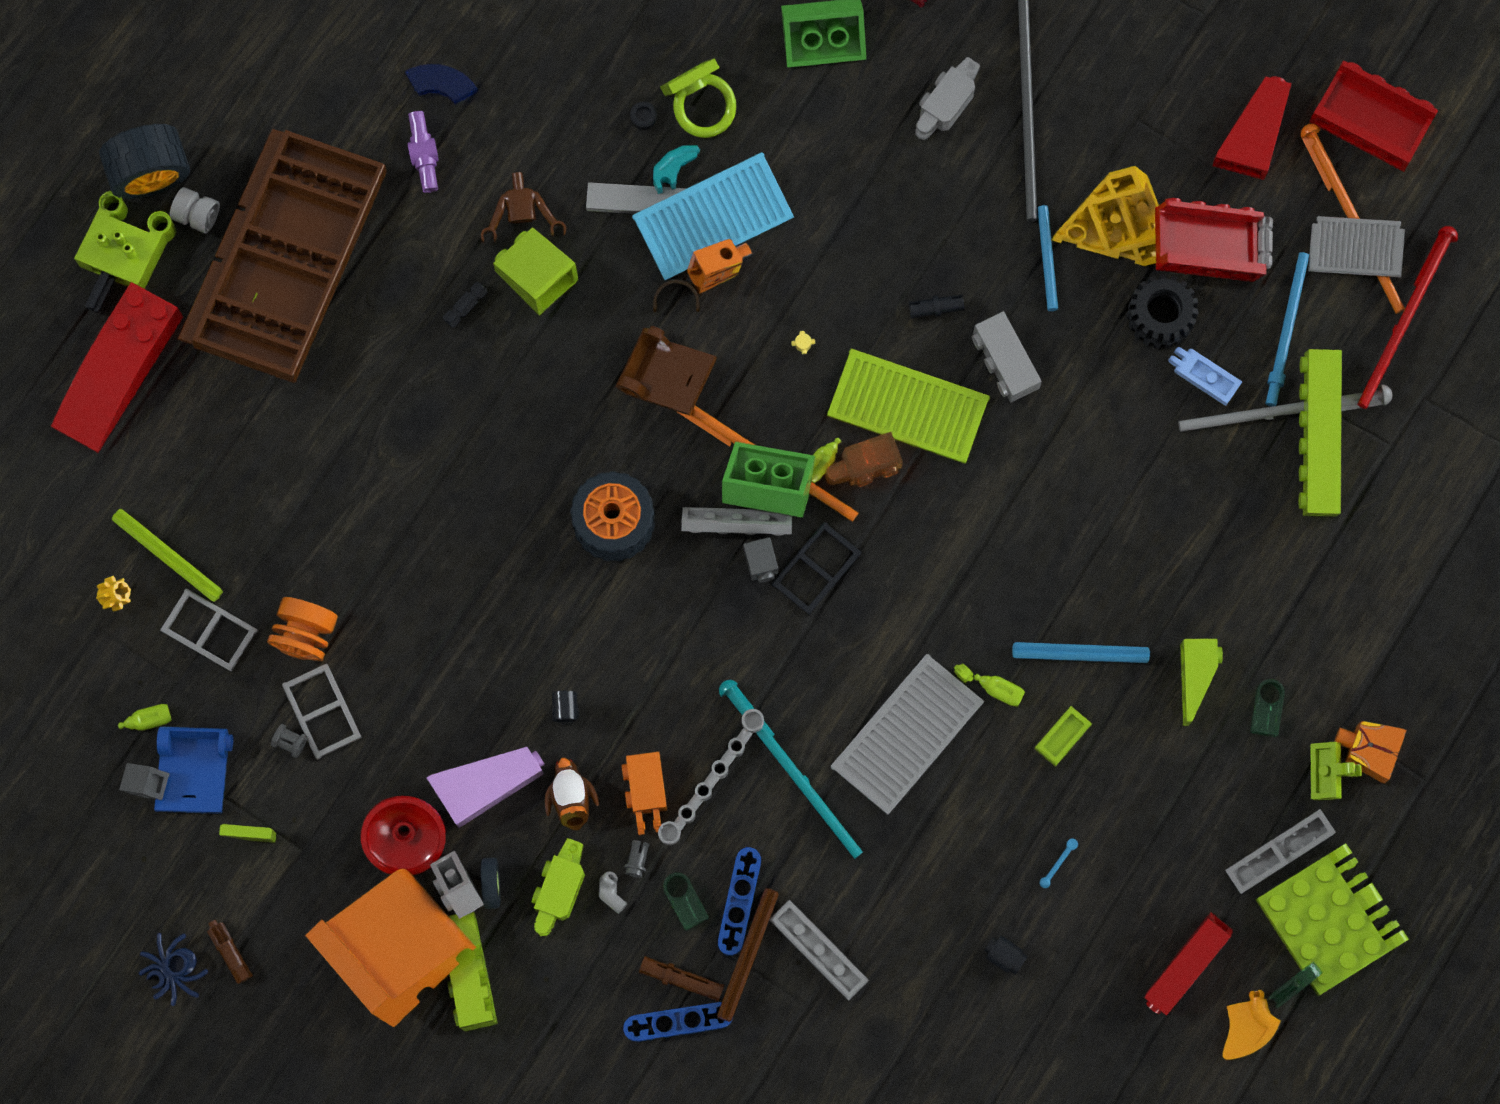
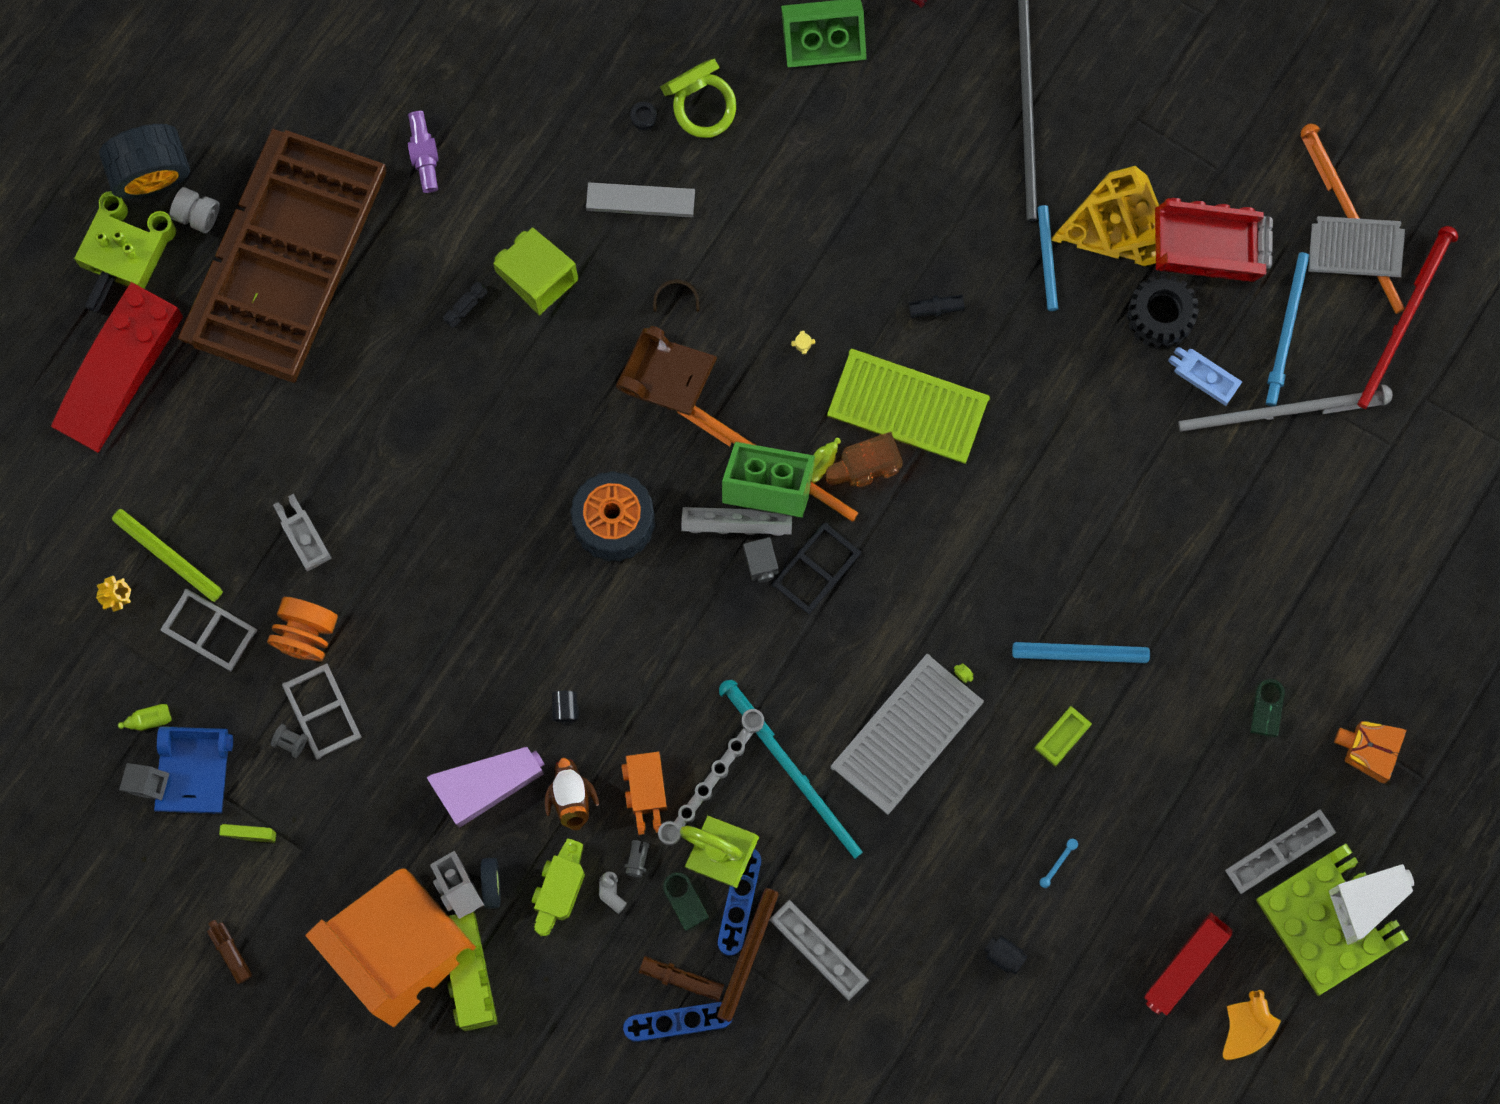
(172, 968): dark blue animal -> none
(303, 535): none -> light grey hinge
(411, 850): red dish -> none
(442, 80): clear blue tile -> none
(520, 208): reddish brown piece -> none
(668, 167): teal piece -> none
(716, 264): orange torso -> none
(719, 850): none -> lime tile
(723, 207): medium azure window -> none
(948, 99): light grey hinge -> none
(1001, 689): lime piece -> none
(1006, 357): light grey brick -> none
(1198, 667): lime slope -> none
(1254, 135): red slope -> none
(1295, 984): clear green piece -> none
(1321, 433): lime brick -> none
(1328, 769): lime plate -> none
(1369, 899): none -> white slope
(1374, 115): red panel -> none

